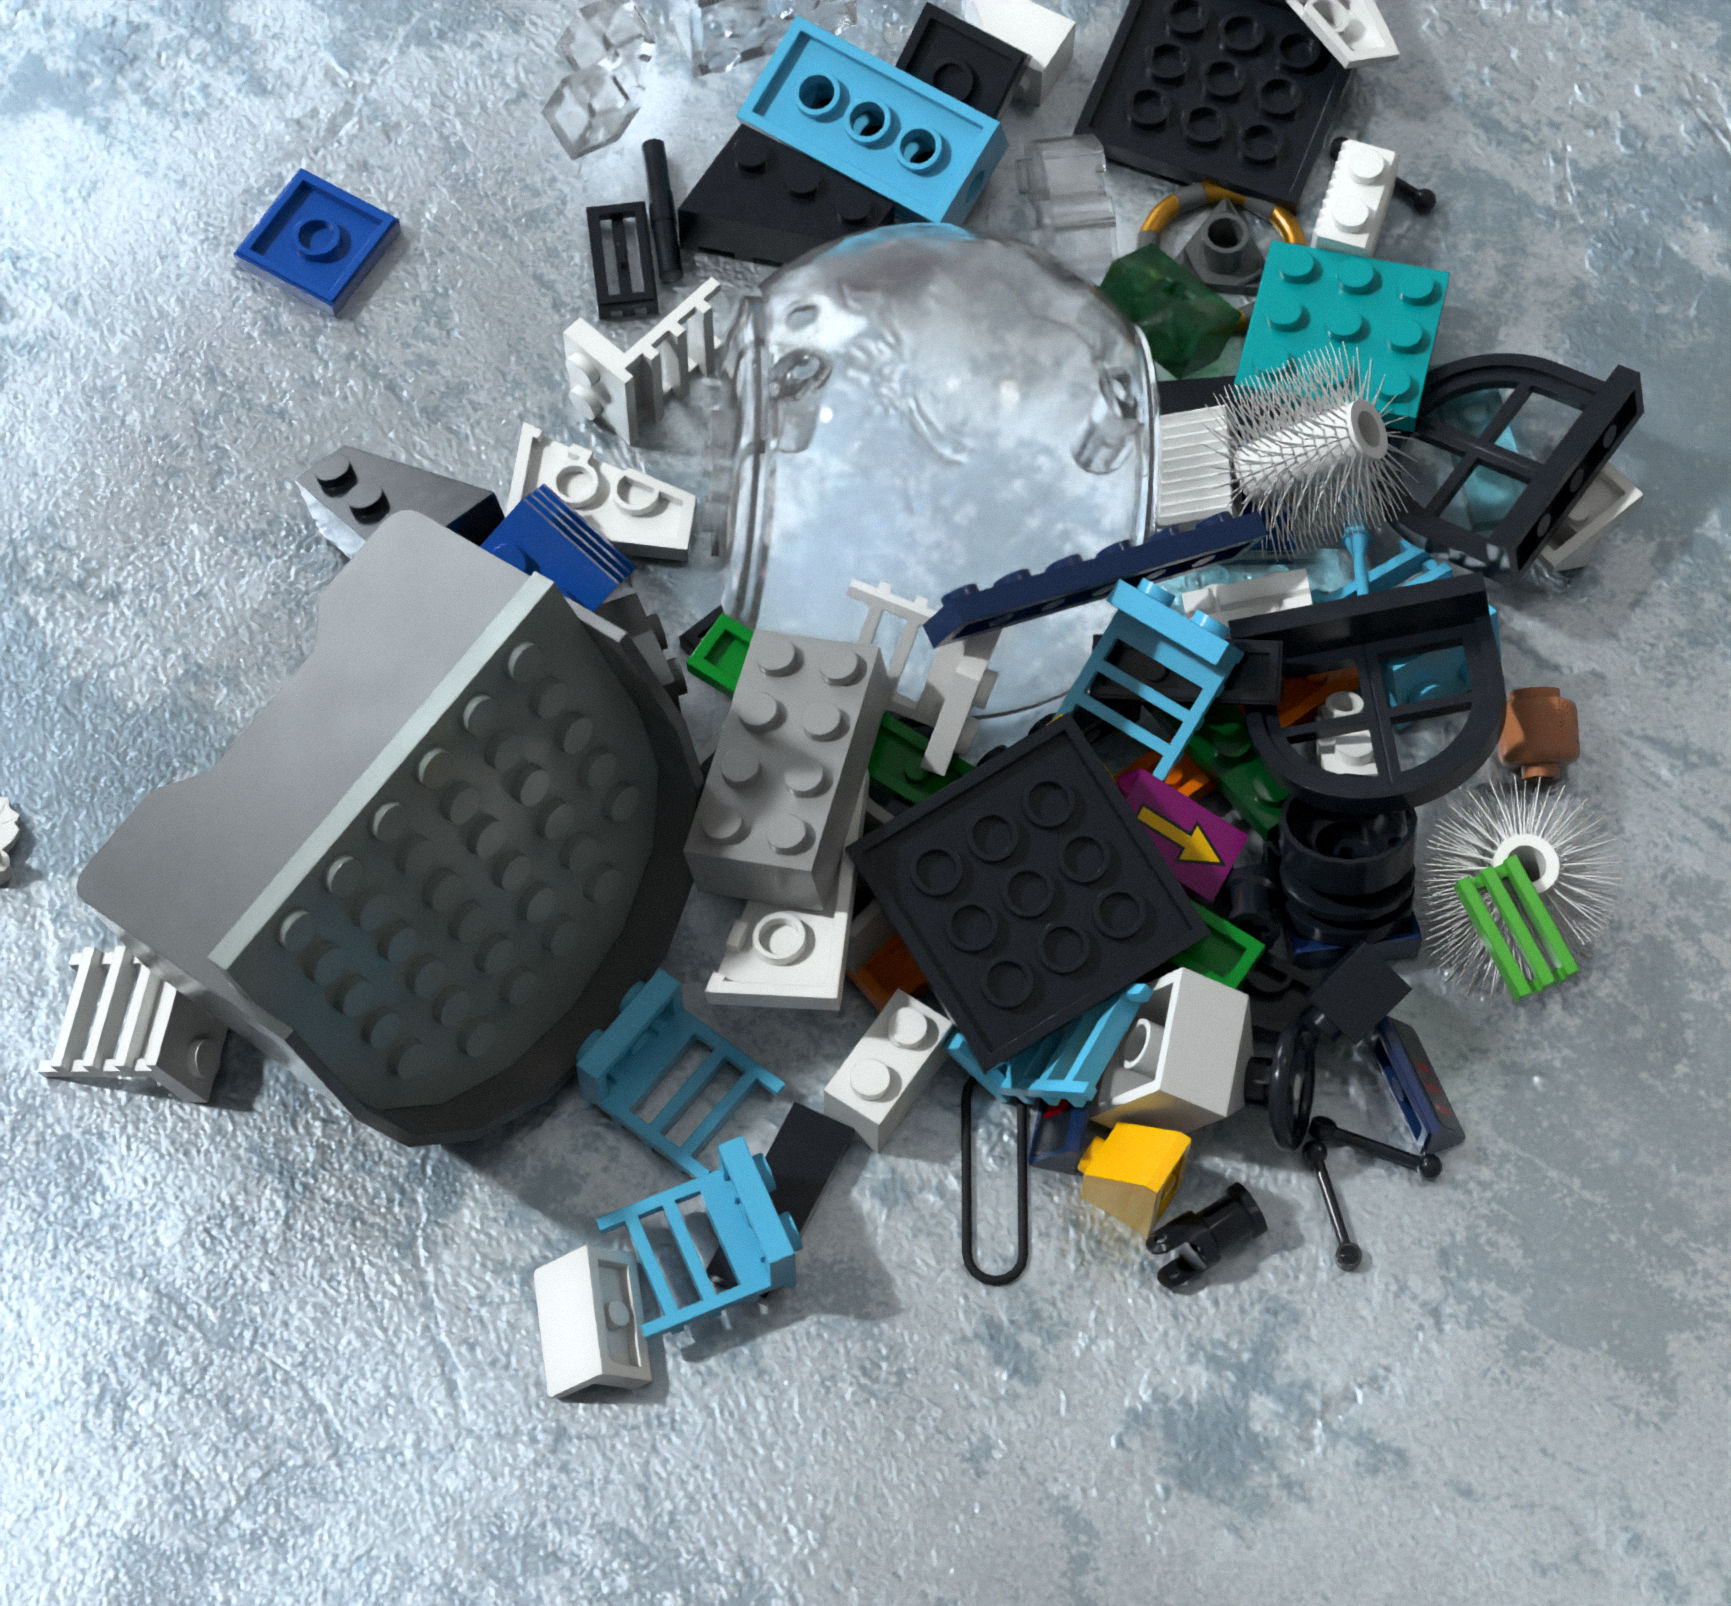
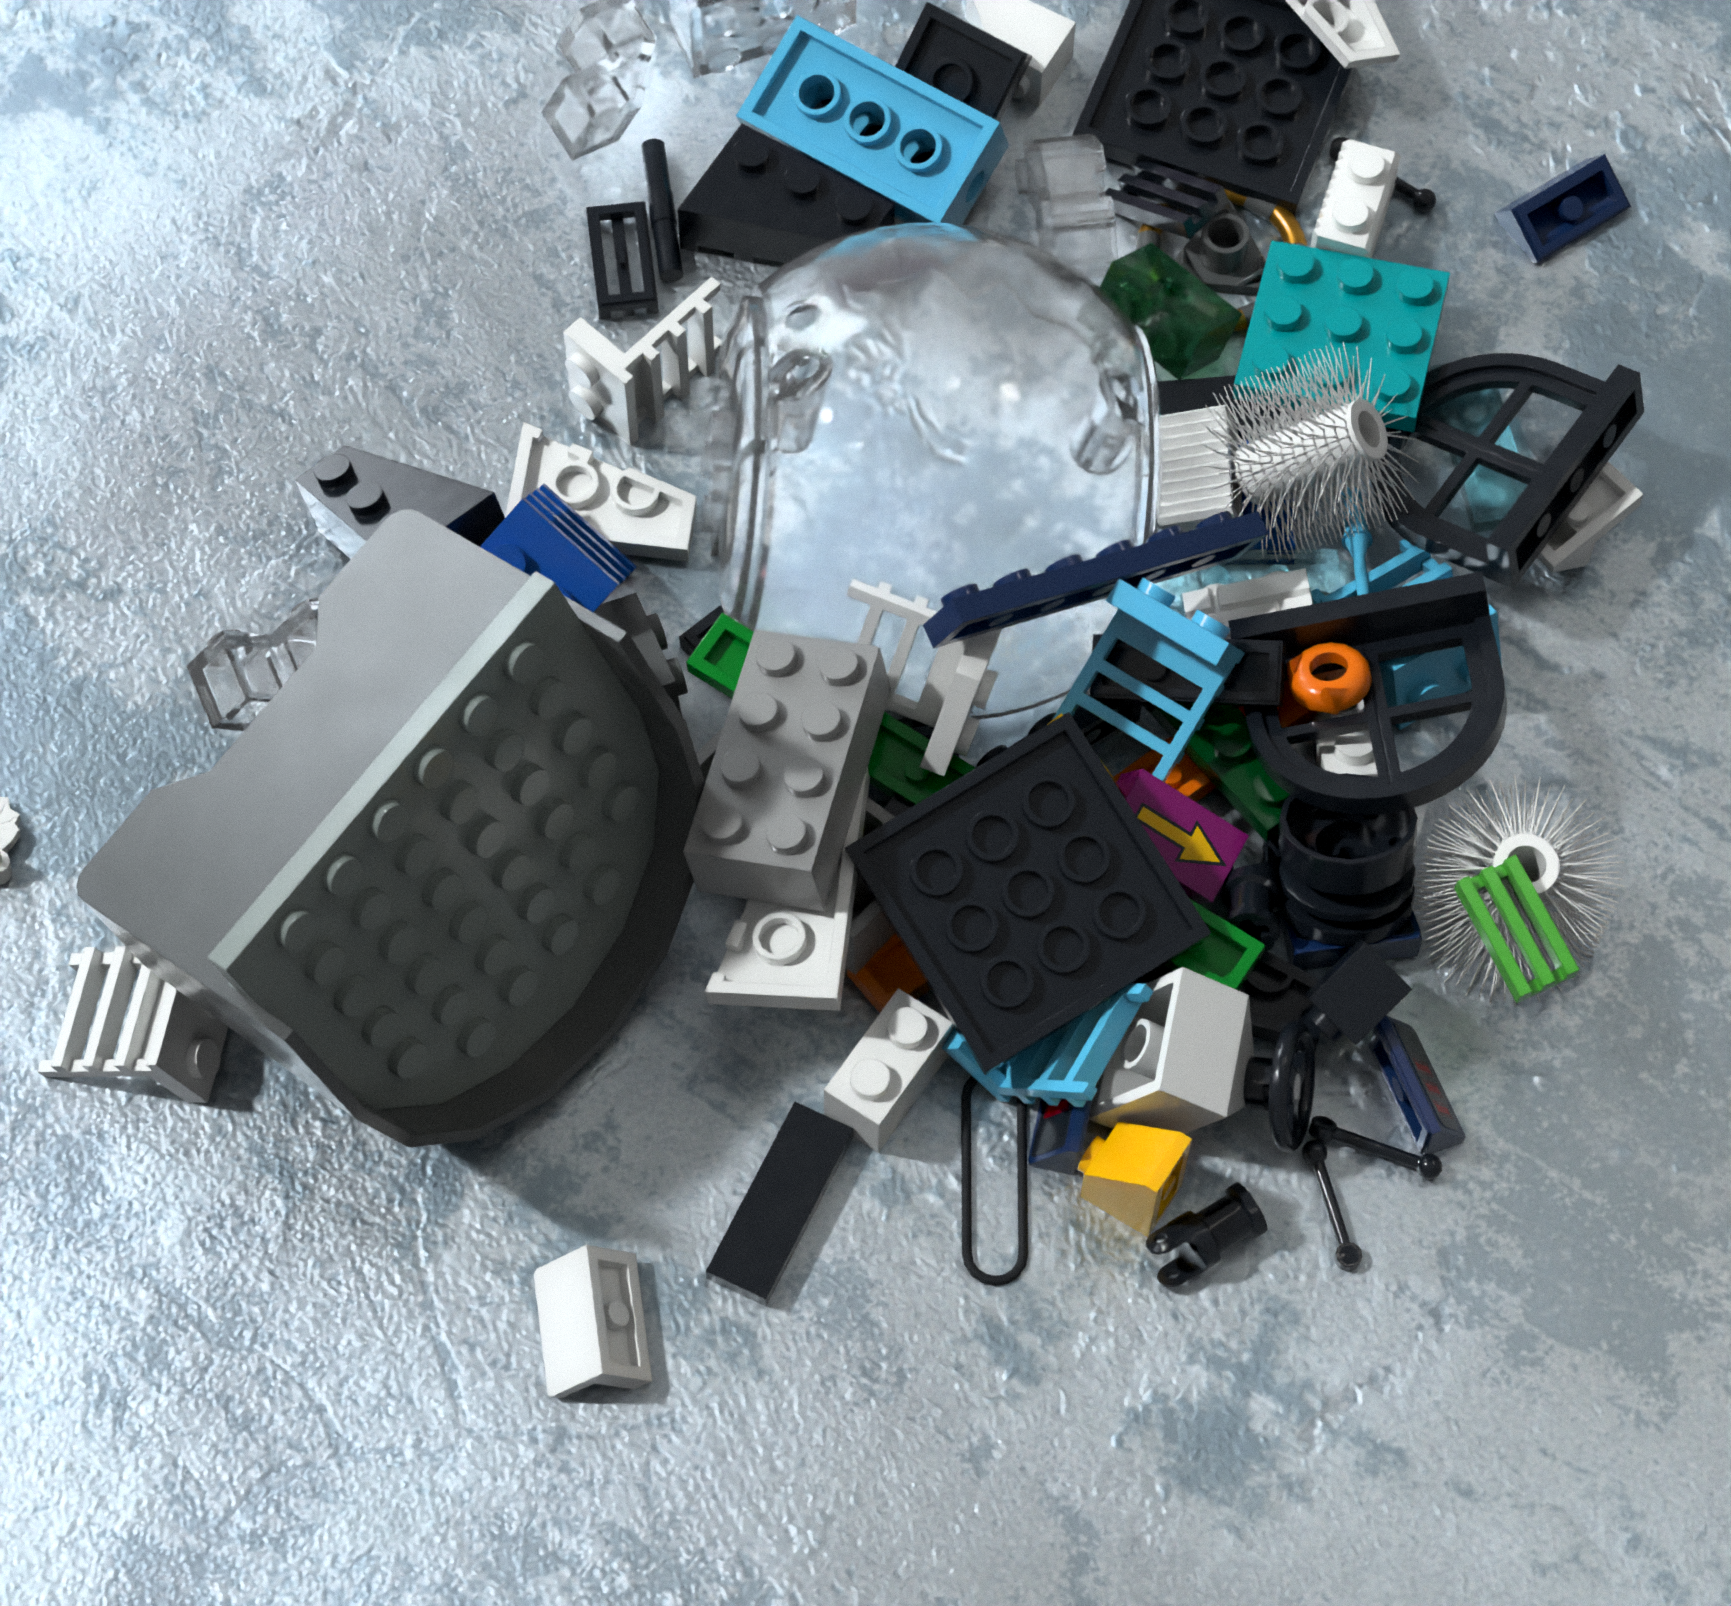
(245, 670): none -> clear brick
(317, 242): blue tile -> none
(638, 1052): medium azure plate -> none
(750, 1231): medium azure plate -> none
(1172, 192): none -> black tile
(1334, 694): none -> orange piece
(1539, 733): nougat head -> none
(1564, 208): none -> dark blue slope

